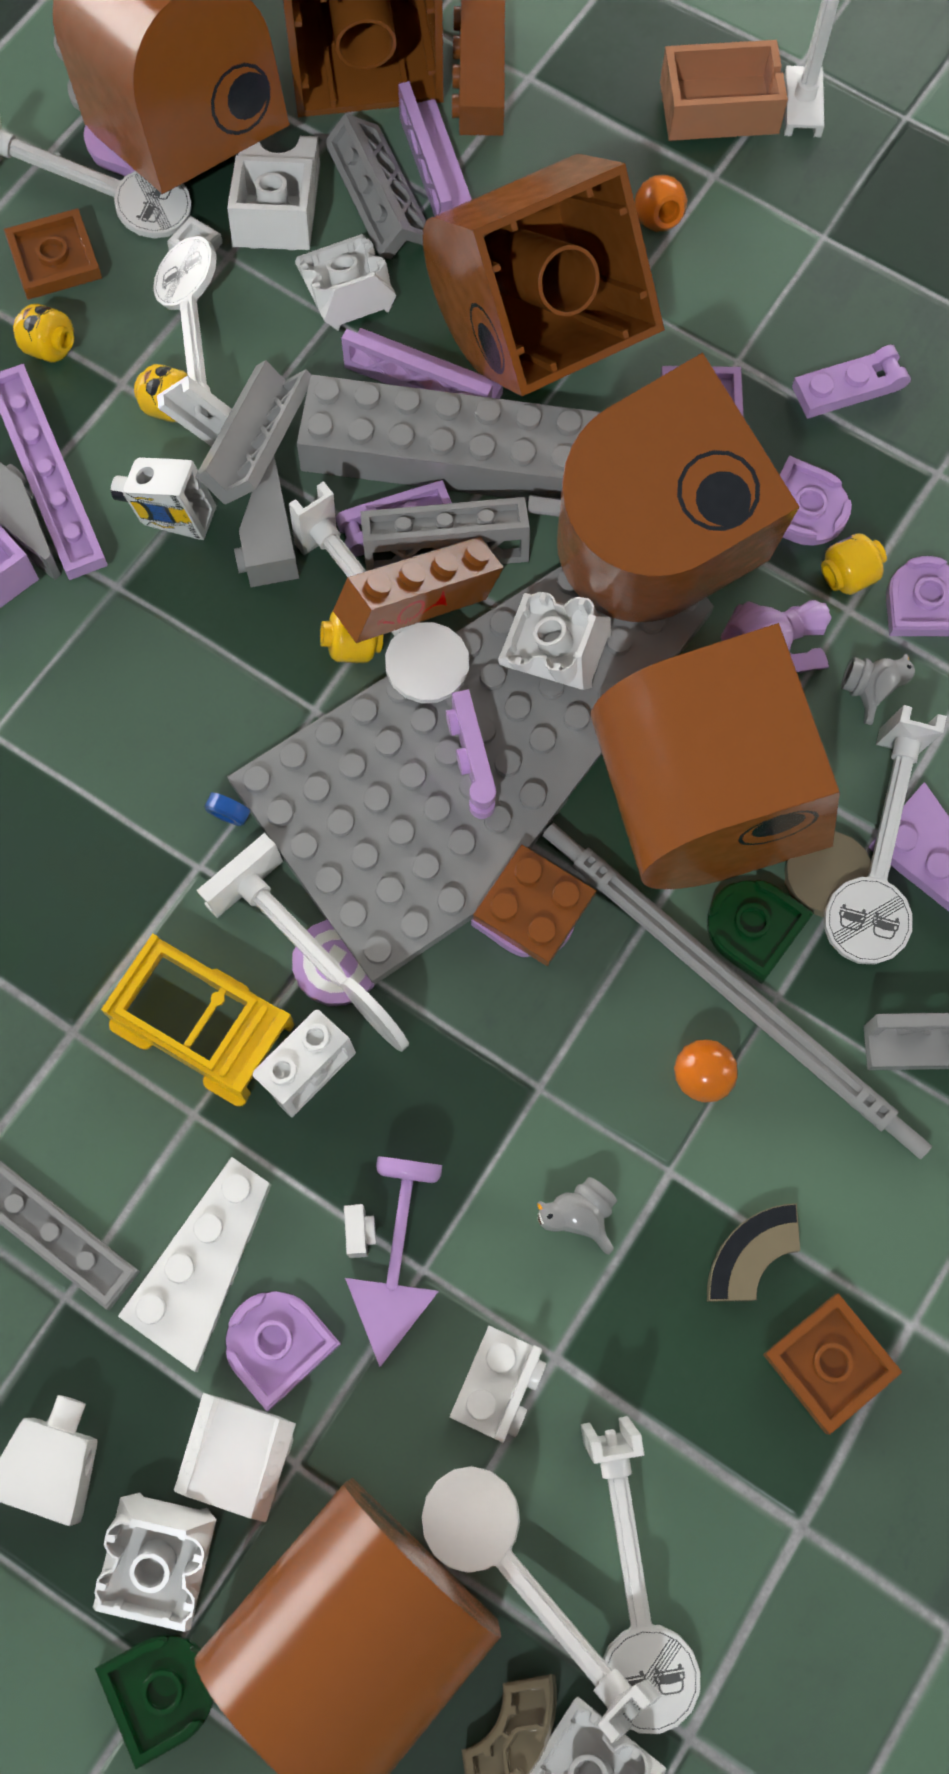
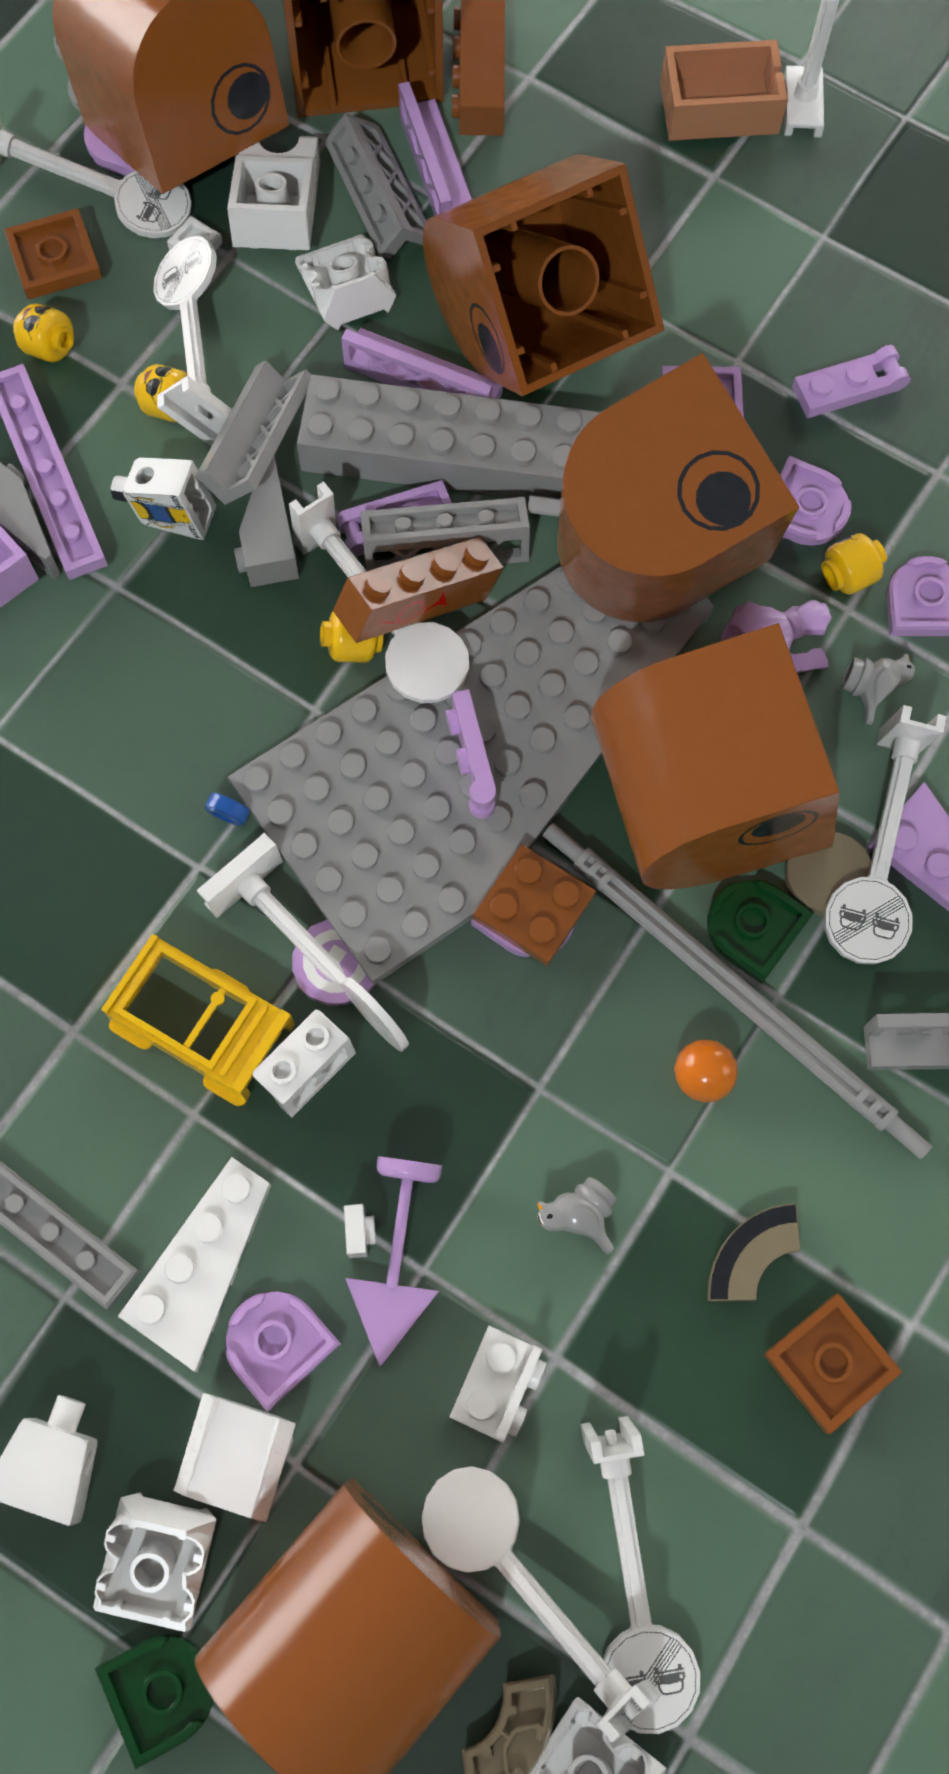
(556, 639): white slope -> none
(661, 203): orange piece -> none

